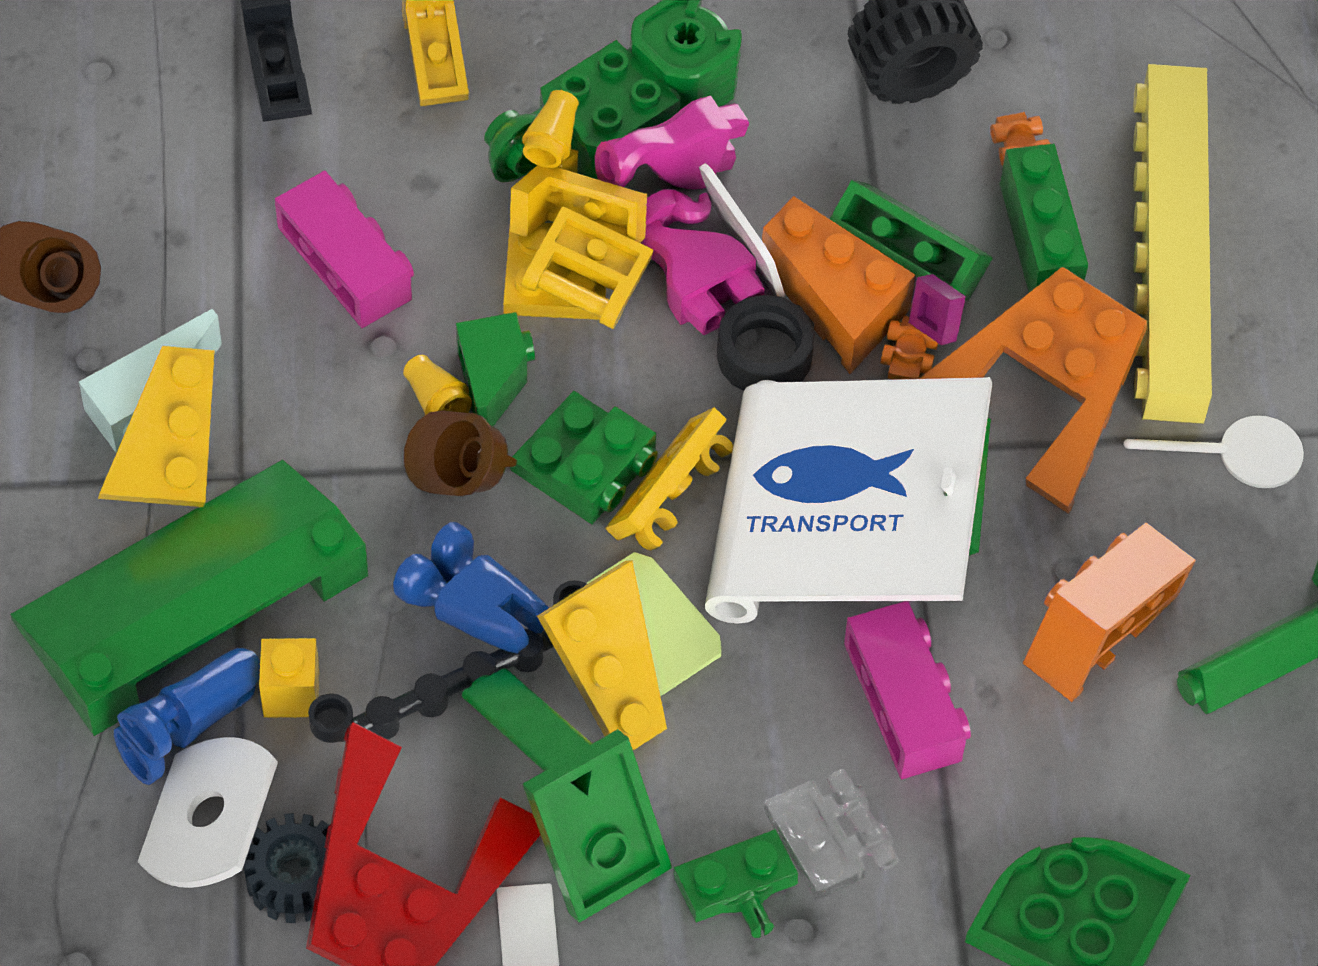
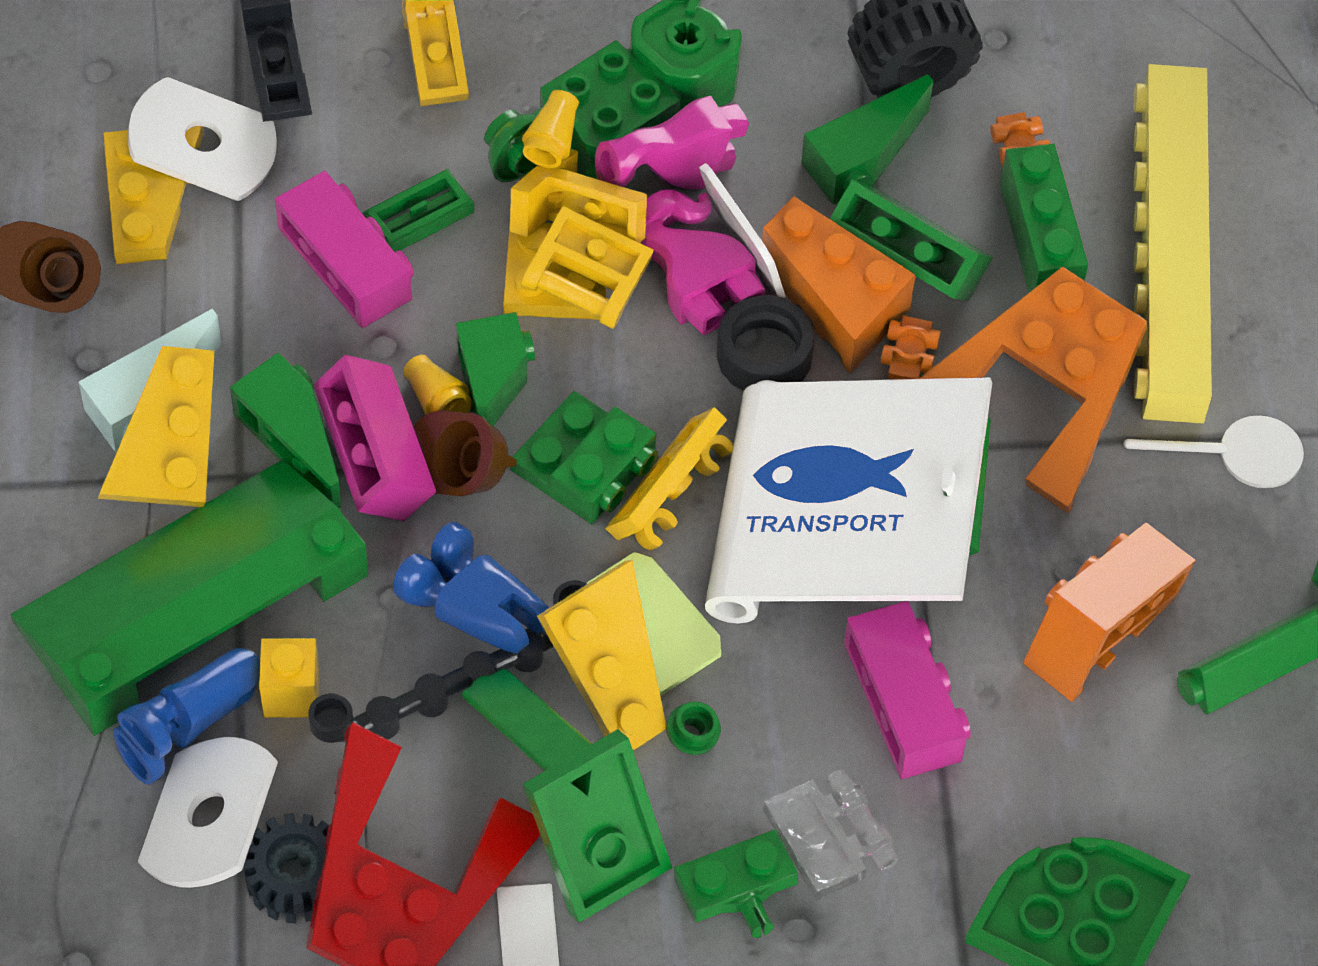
(142, 201): none -> yellow wing
(160, 143): none -> white piece
(282, 413): none -> green slope
(374, 438): none -> dark pink brick
(423, 216): none -> green tile
(697, 715): none -> green plate
(865, 139): none -> green slope
(936, 309): magenta plate -> none

